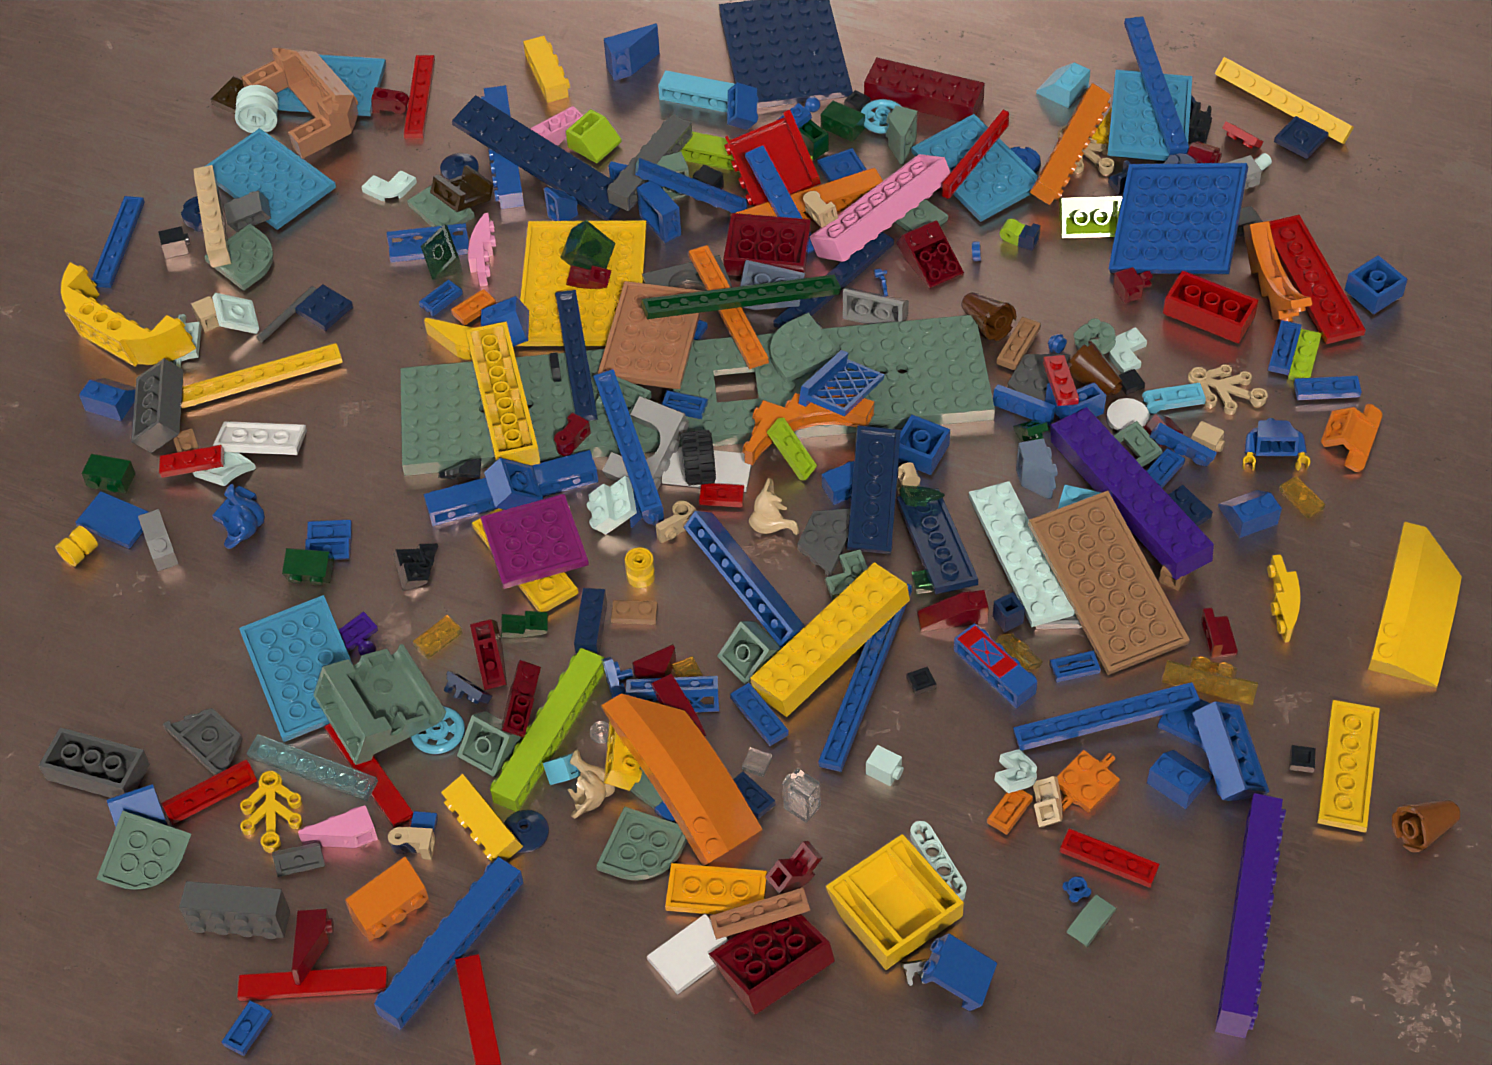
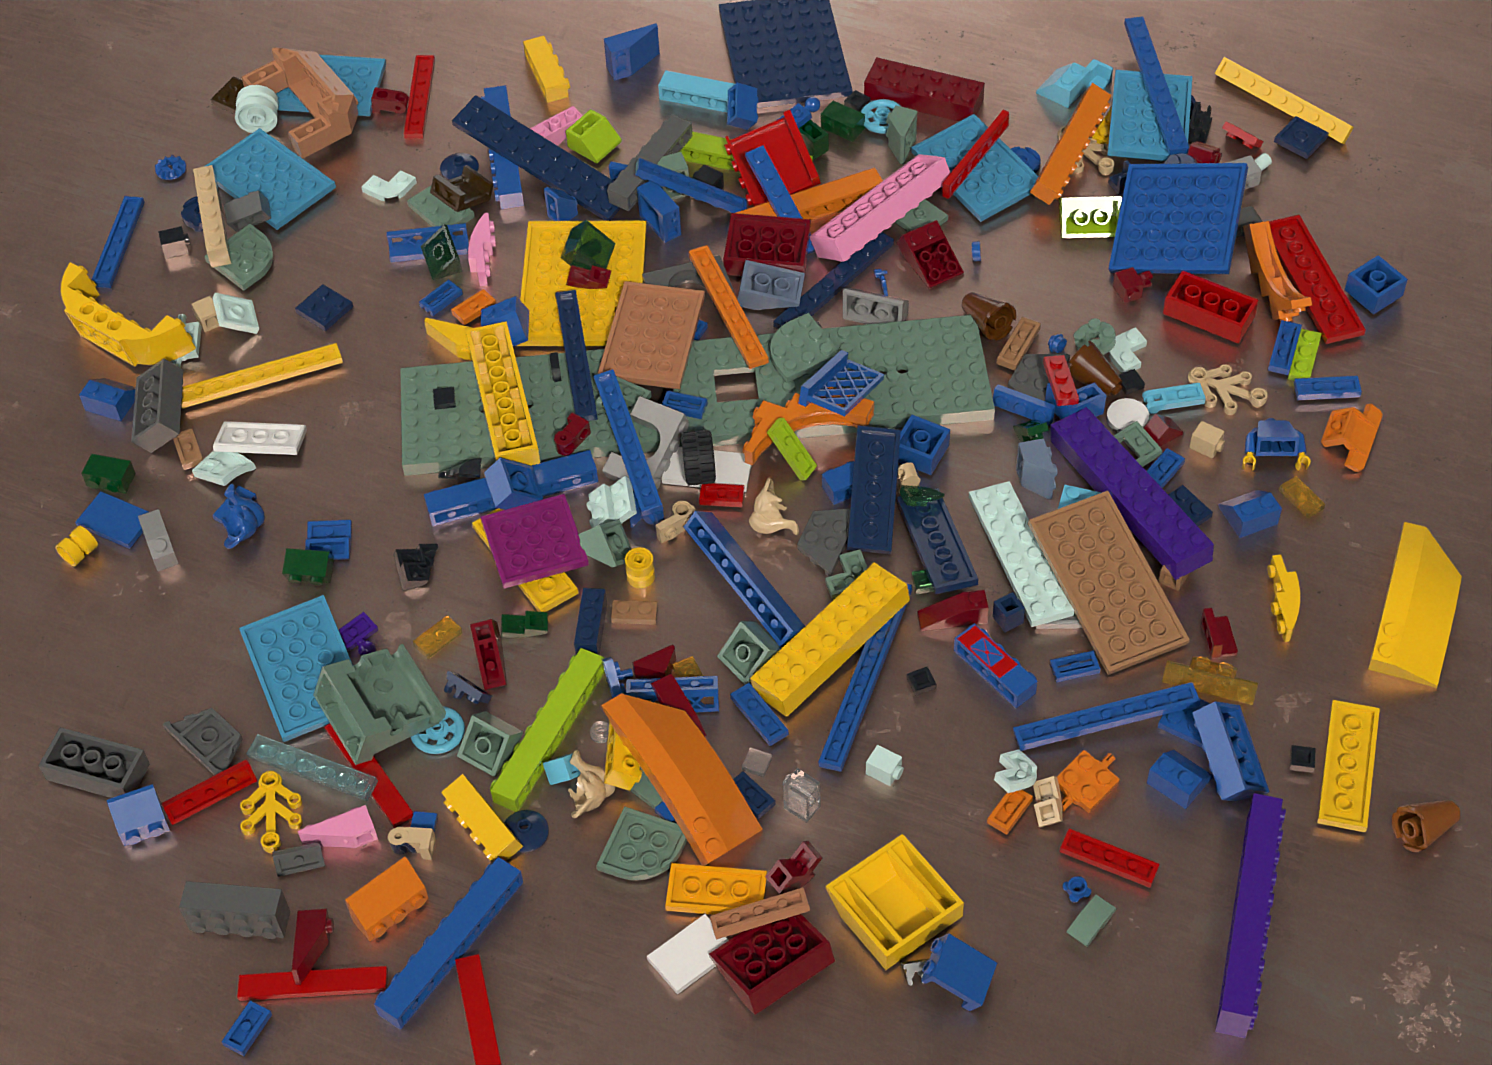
(142, 853): sand green plate -> none
(164, 172): none -> blue gear
(191, 461): red plate -> none
(284, 316): dark grey bar -> none
(444, 398): none -> black tile
(520, 699): dark red slope -> none
(606, 543): none -> sand green slope
(740, 296): dark green plate -> none
(819, 210): tan leg -> none
(840, 165): blue tile -> none
(939, 860): light aqua beam -> none
(1020, 234): leg -> none
(1020, 651): clear yellow plate -> none
(1100, 73): none -> medium azure panel
(1183, 445): blue plate -> none

